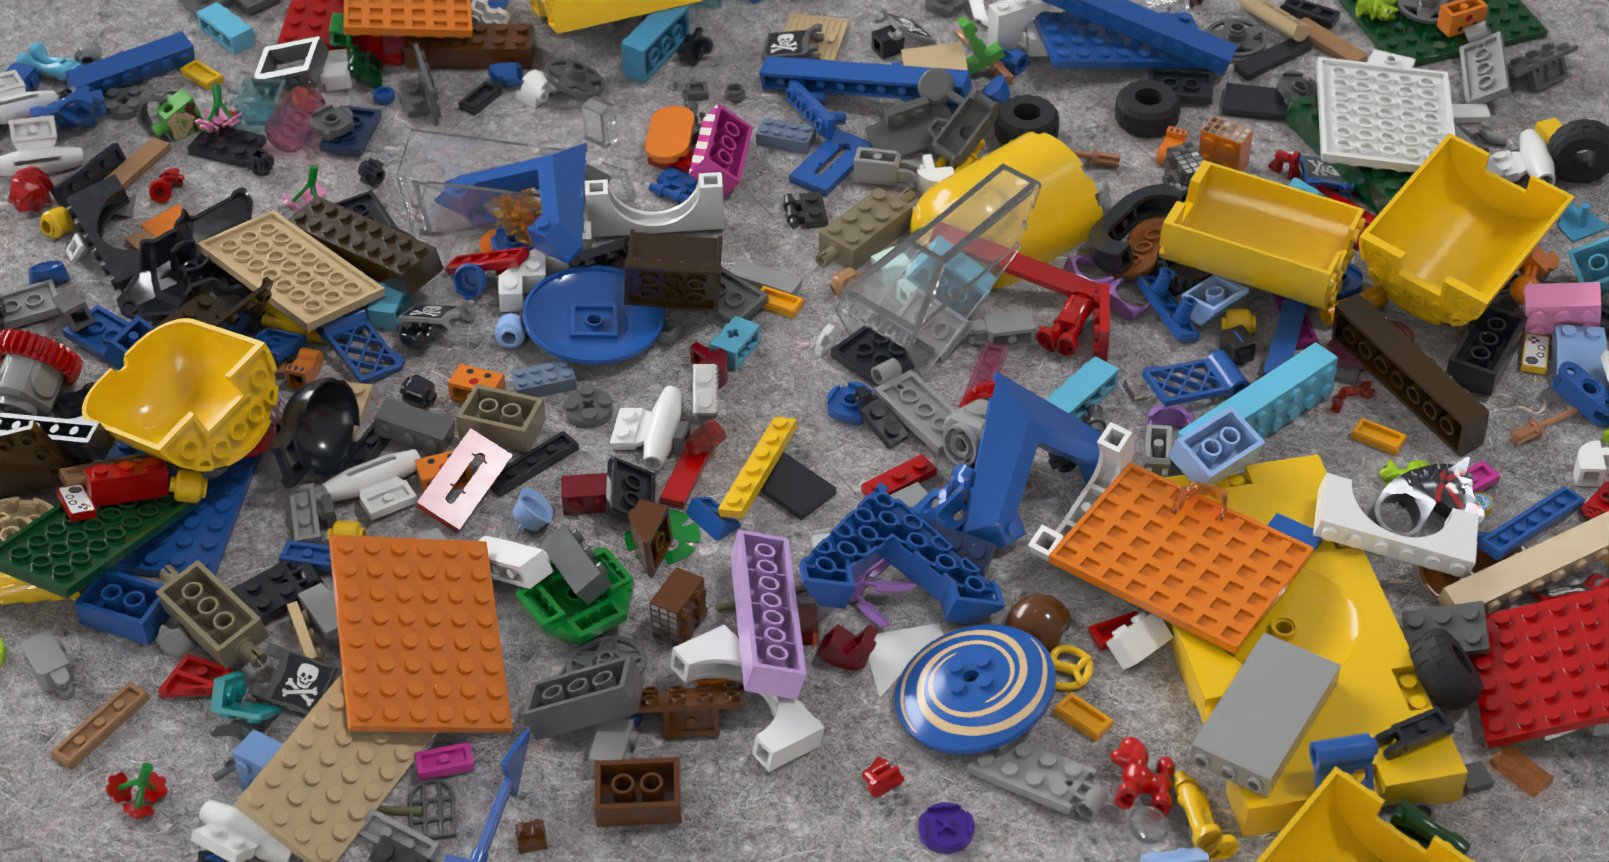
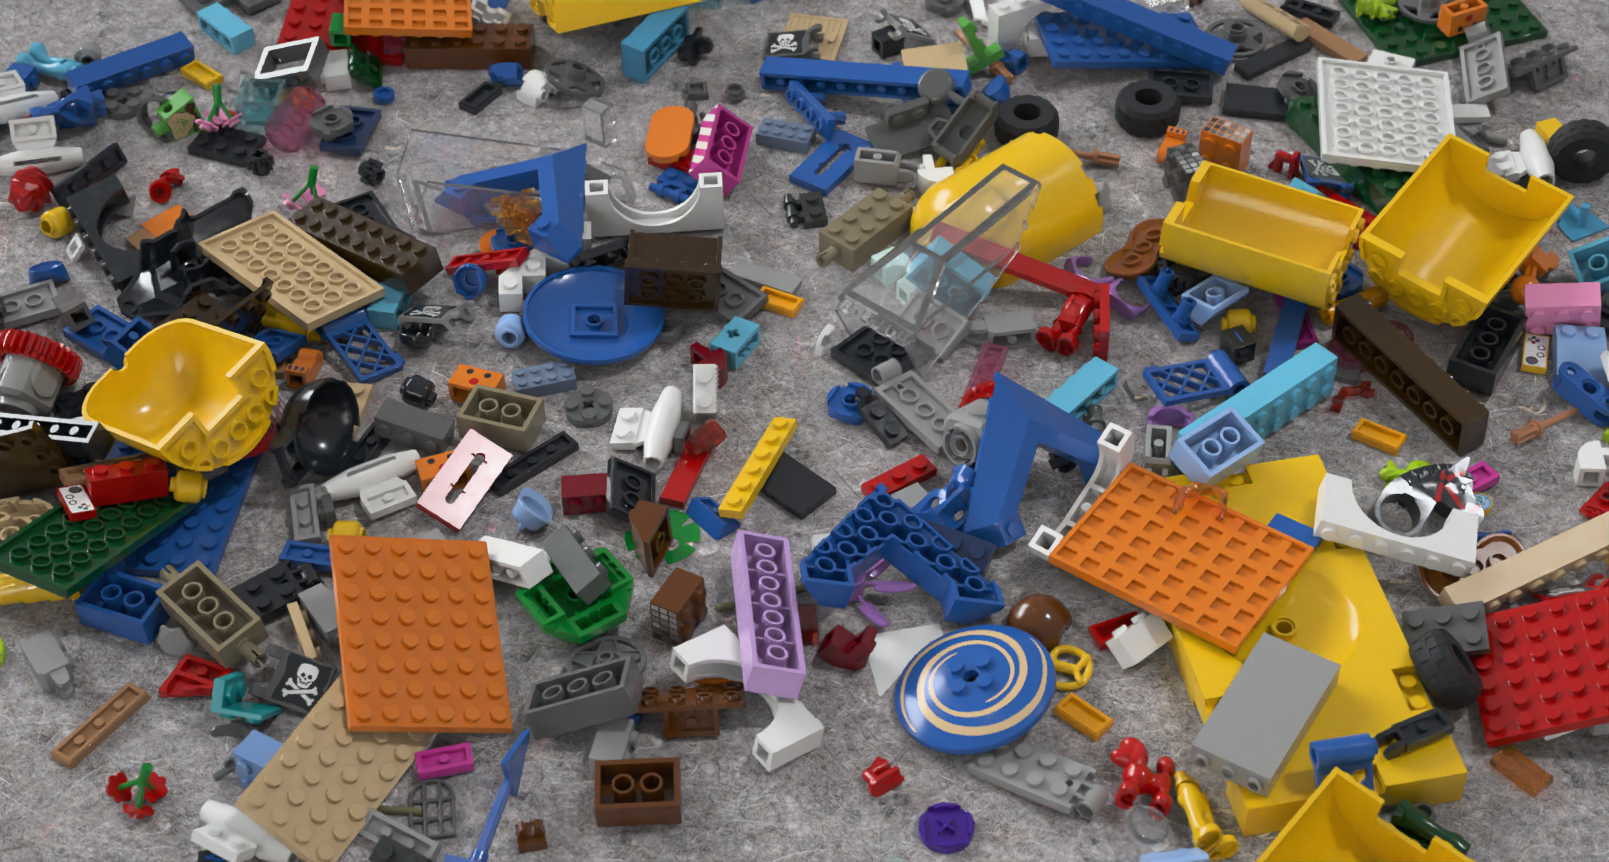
(141, 161): medium nougat tile -> none
(422, 97): dark grey bracket -> none
(842, 279): medium nougat head -> none
(1105, 235): black arch -> none
(1477, 778): dark grey tile -> none
(1530, 523): blue tile -> none

